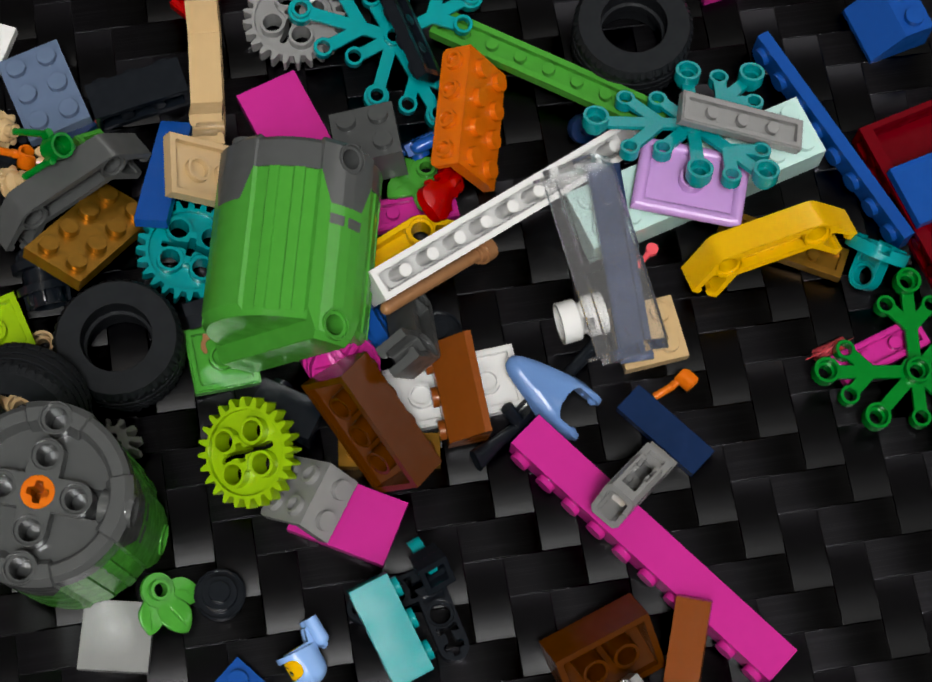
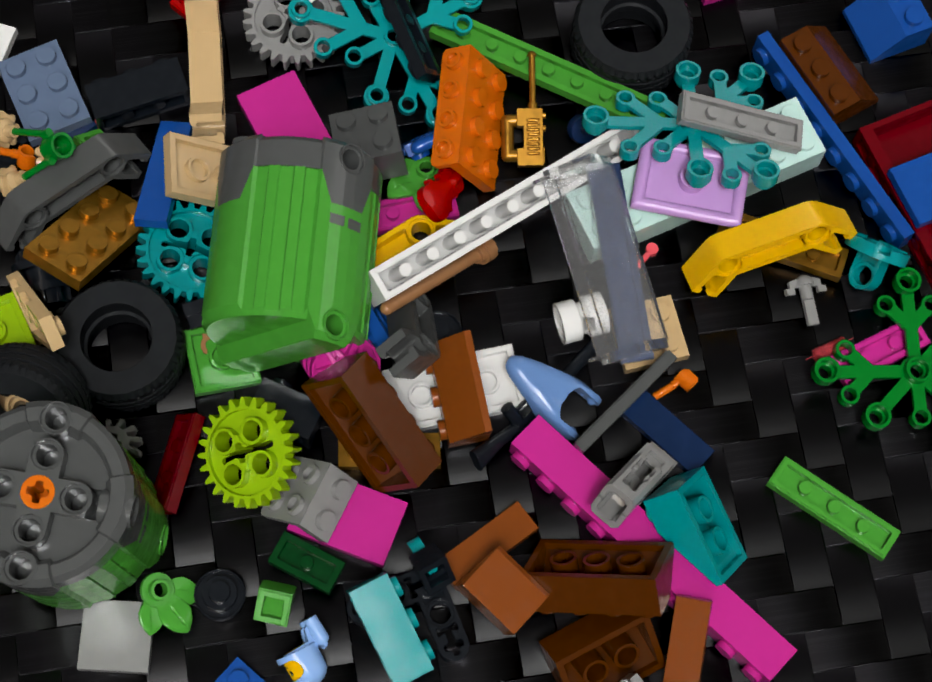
(41, 322): none -> tan wing
(178, 460): none -> dark red tile
(274, 602): none -> bright green slope
(306, 563): none -> dark green plate
(502, 591): none -> dark orange slope
(506, 530): none -> dark orange tile
(531, 122): none -> pearl gold piece
(603, 576): none -> reddish brown slope
(624, 402): none -> dark grey tile
(695, 520): none -> teal slope
(805, 284): none -> light grey piece
(828, 72): none -> reddish brown slope
(833, 508): none -> bright green tile

